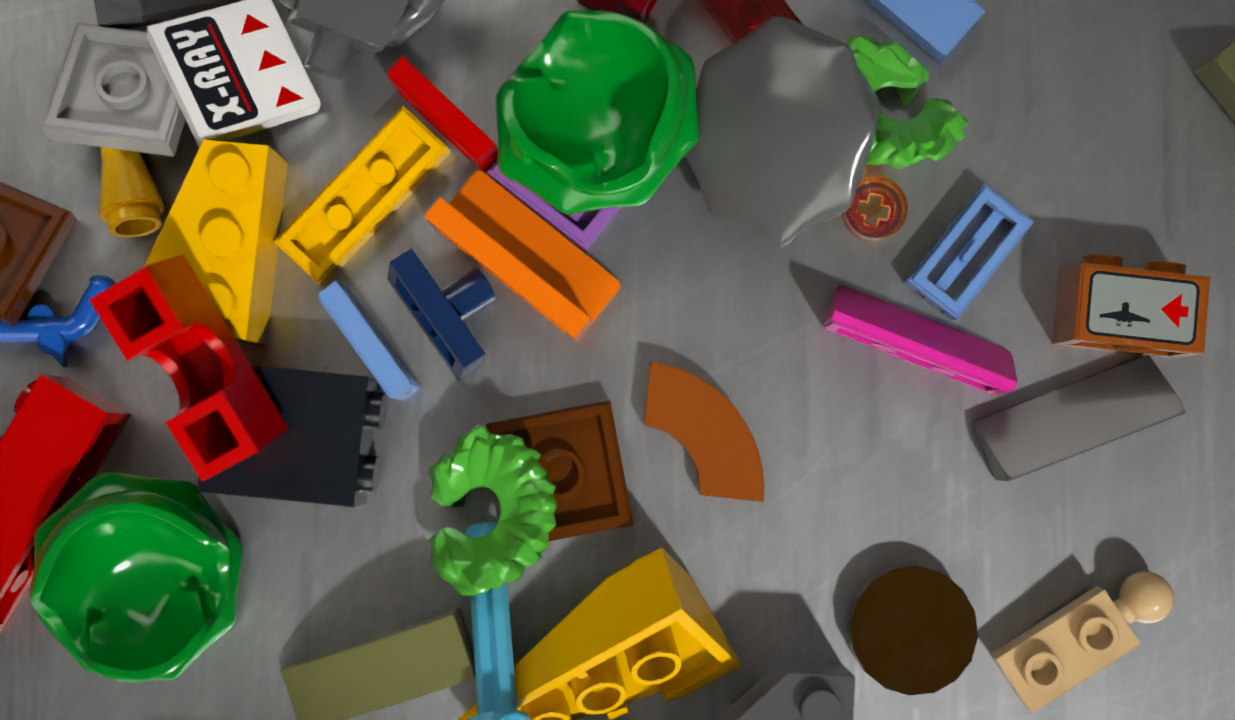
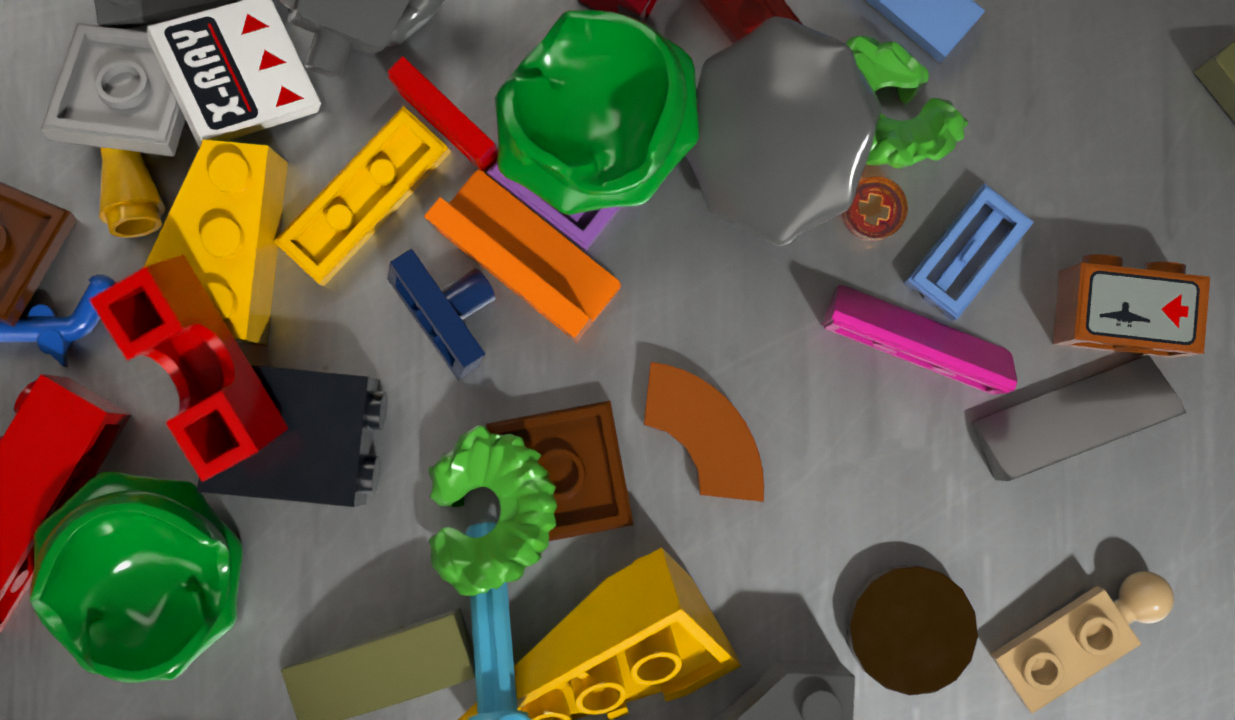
(368, 341): medium blue tile -> none

